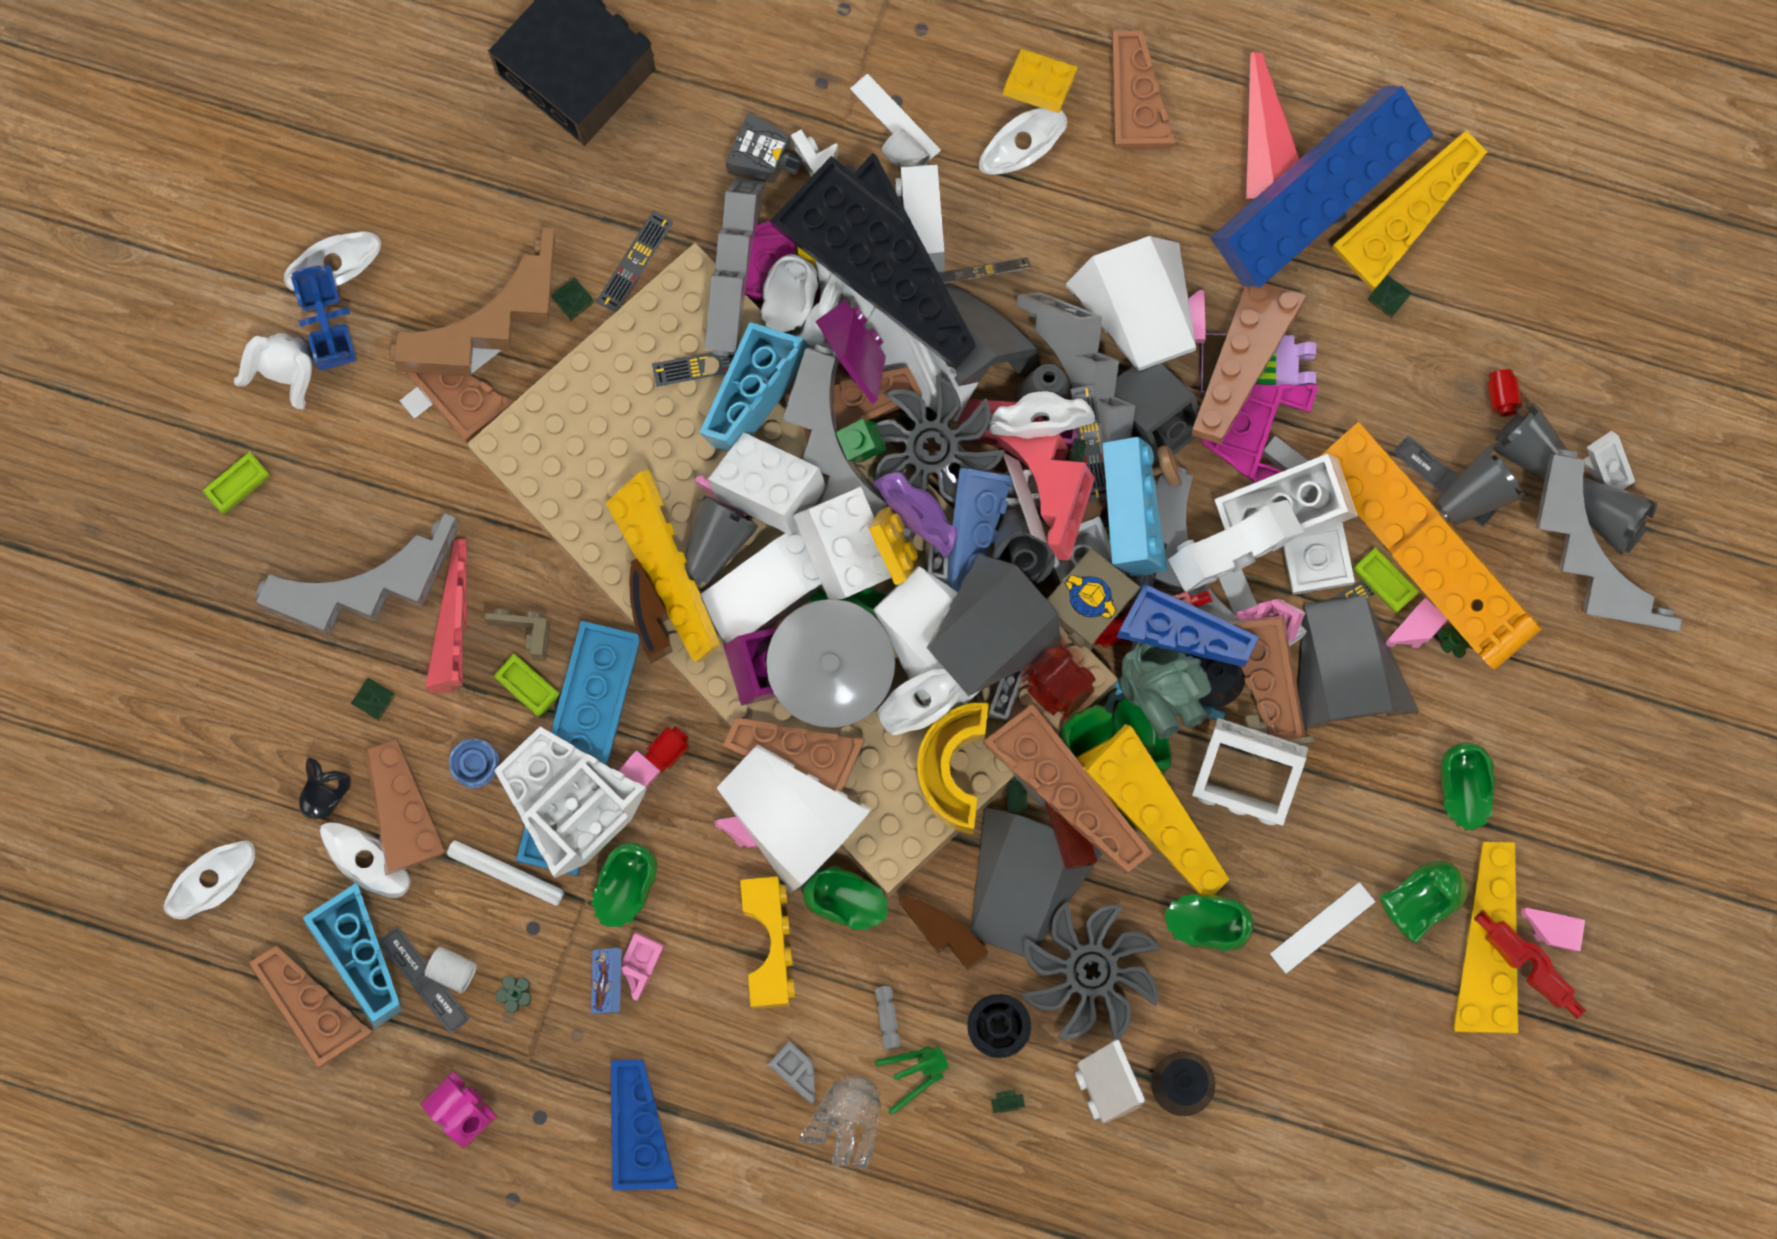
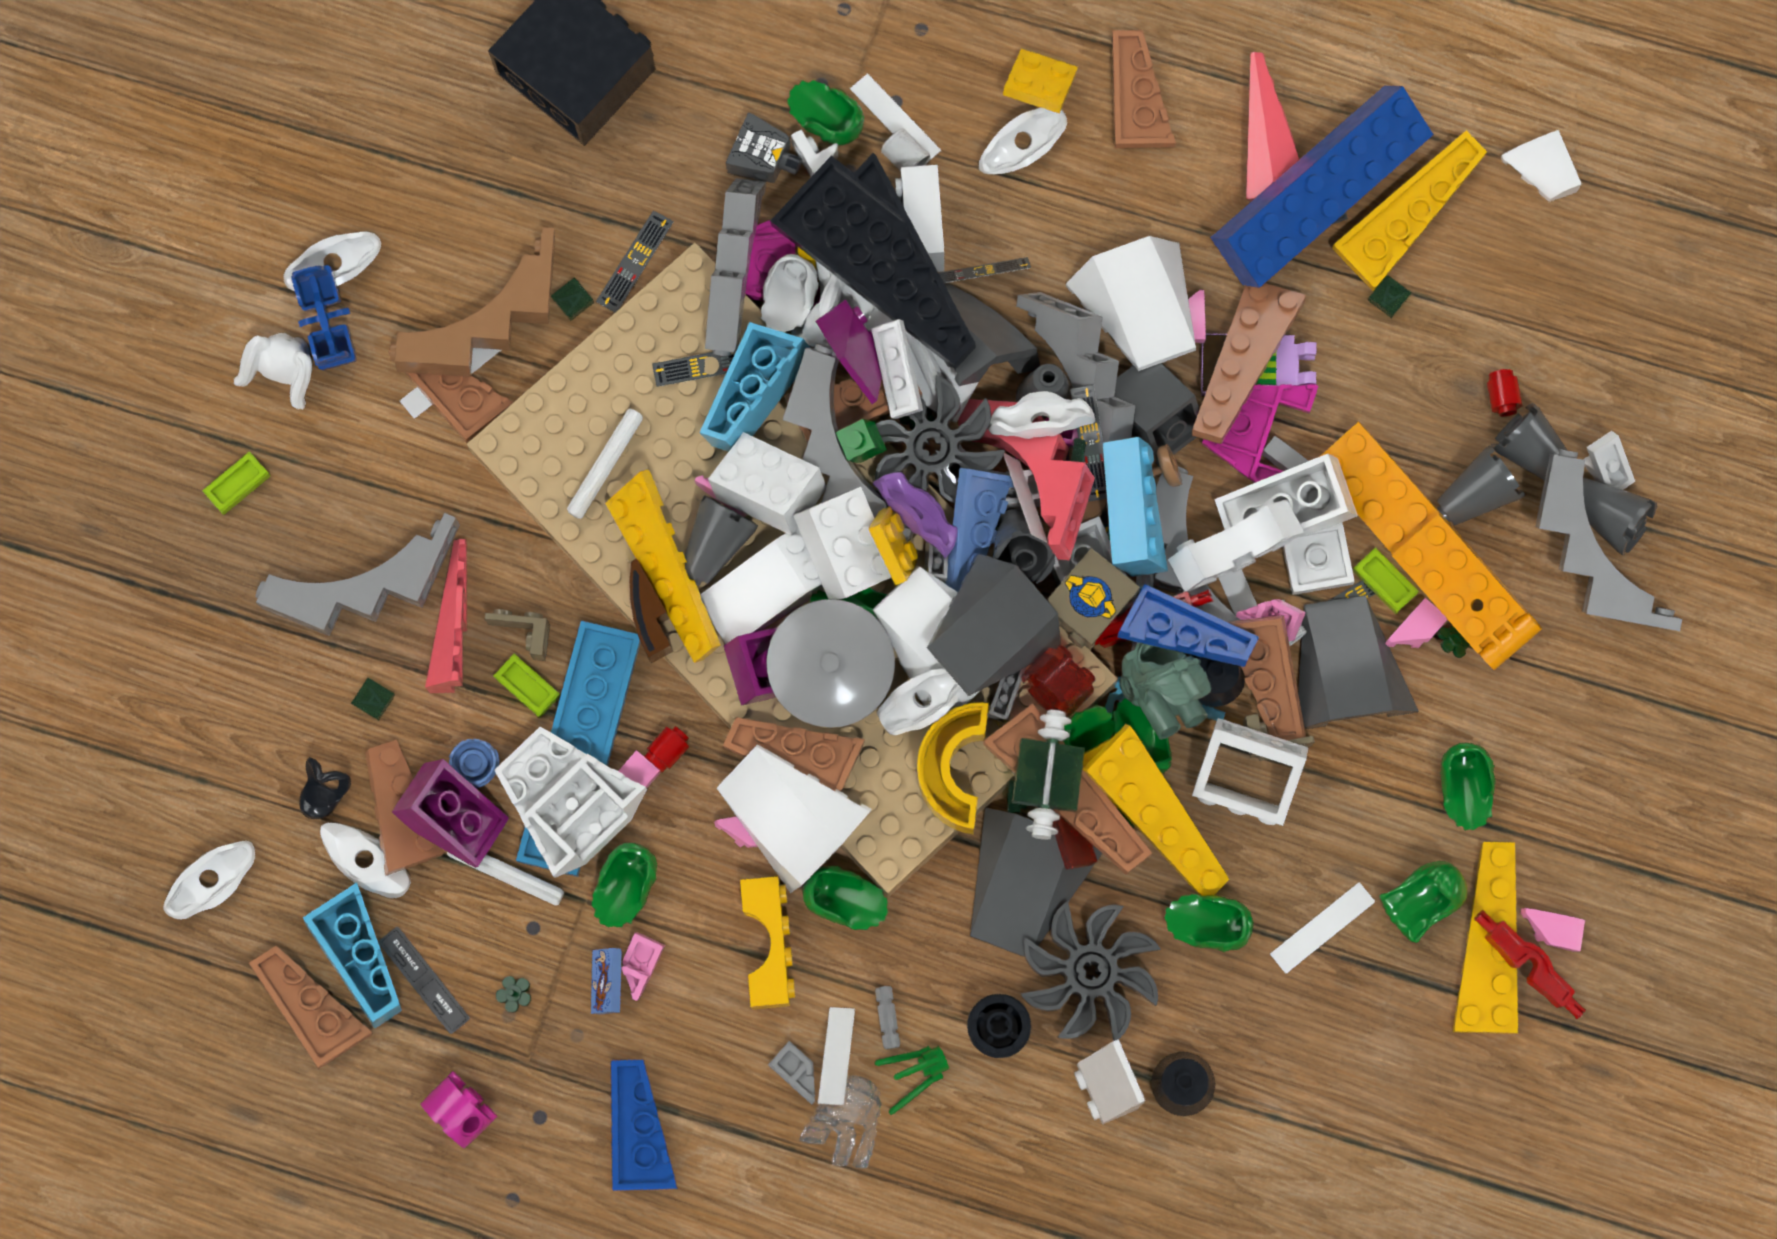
(450, 812): none -> magenta slope
(450, 969): white piece -> none
(604, 463): none -> white axle
(826, 112): none -> green hair
(836, 1056): none -> white sticker
(897, 369): none -> white tile
(944, 932): reddish brown slope -> none
(1007, 1102): clear green plate -> none
(1048, 775): none -> clear green plate
(1431, 469): flat silver sticker -> none
(1545, 165): none -> white slope

